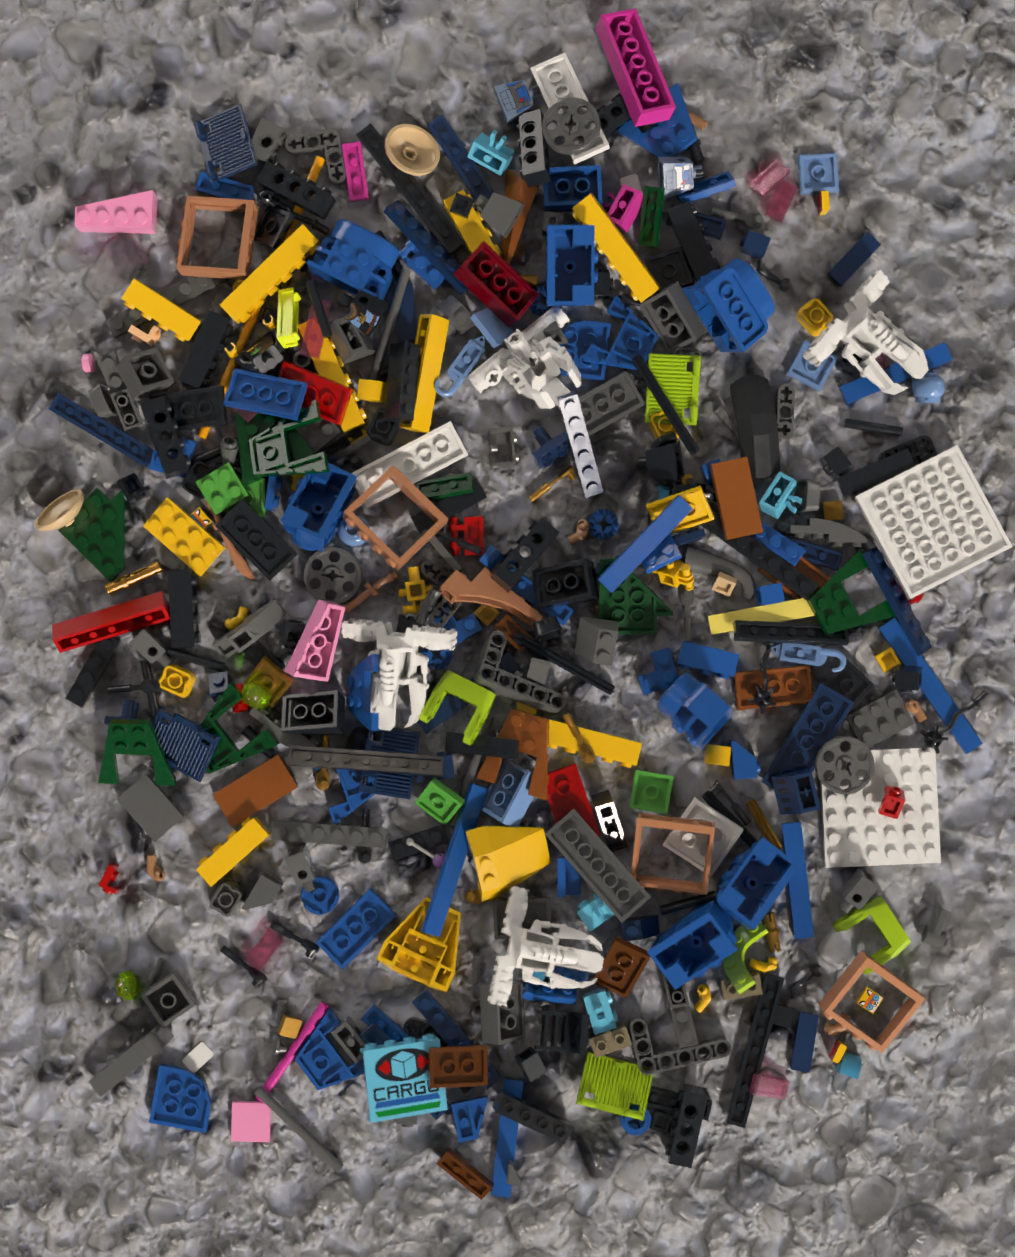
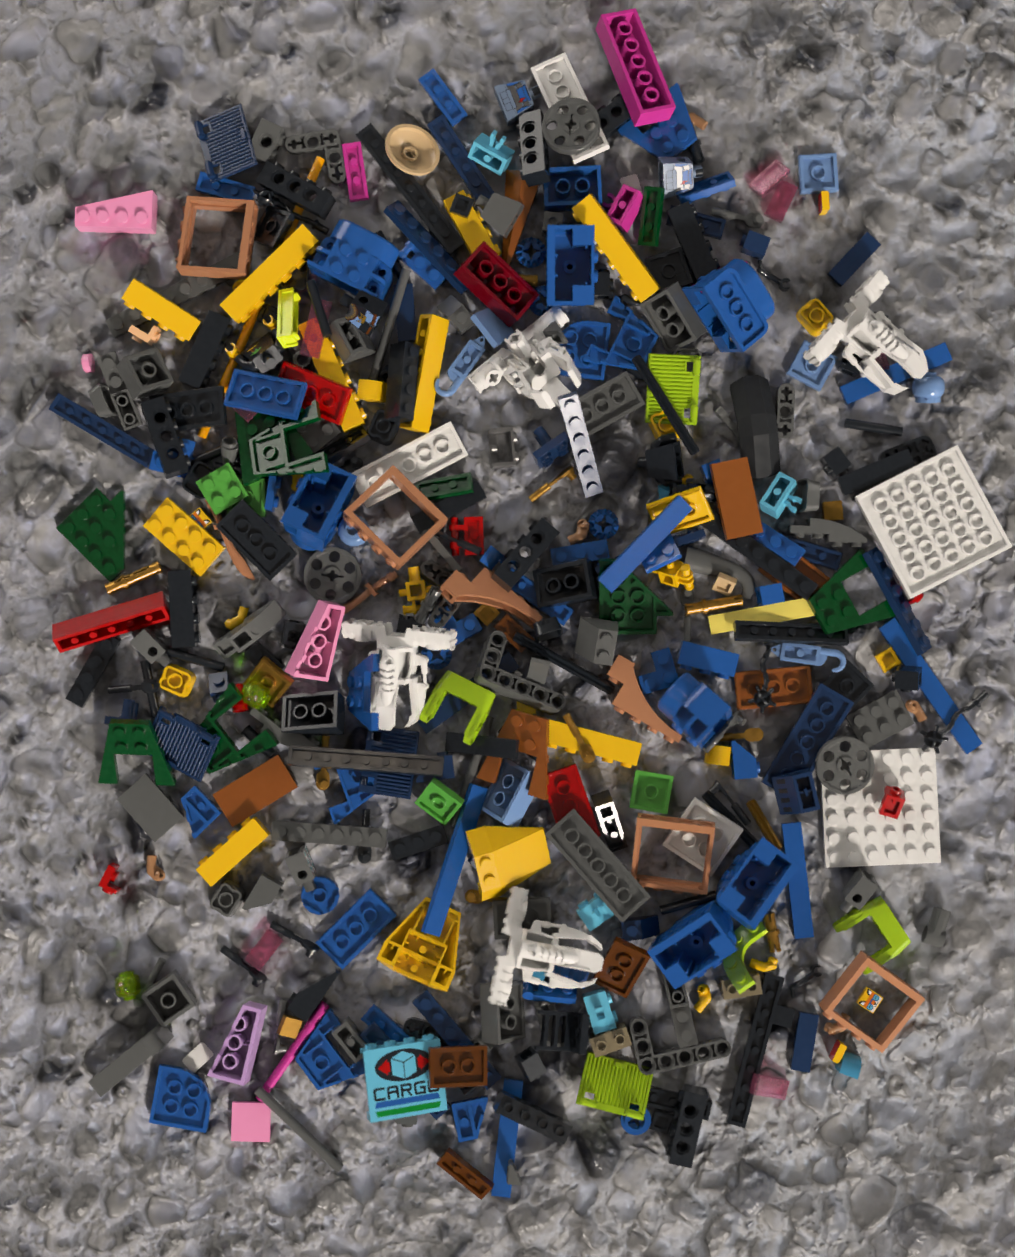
(60, 511): tan dish -> none
(132, 488): black bracket -> none
(199, 810): none -> blue wing
(240, 1047): none -> lavender wedge
(308, 997): none -> black slope
(438, 859): hinge -> none
(442, 97): none -> blue plate
(524, 258): none -> blue gear
(567, 878): blue panel -> none
(591, 550): none -> blue plate
(632, 701): none -> nougat arch
(706, 606): none -> pearl gold pin
(736, 718): none -> dark grey piece
(749, 734): none -> pearl gold piece

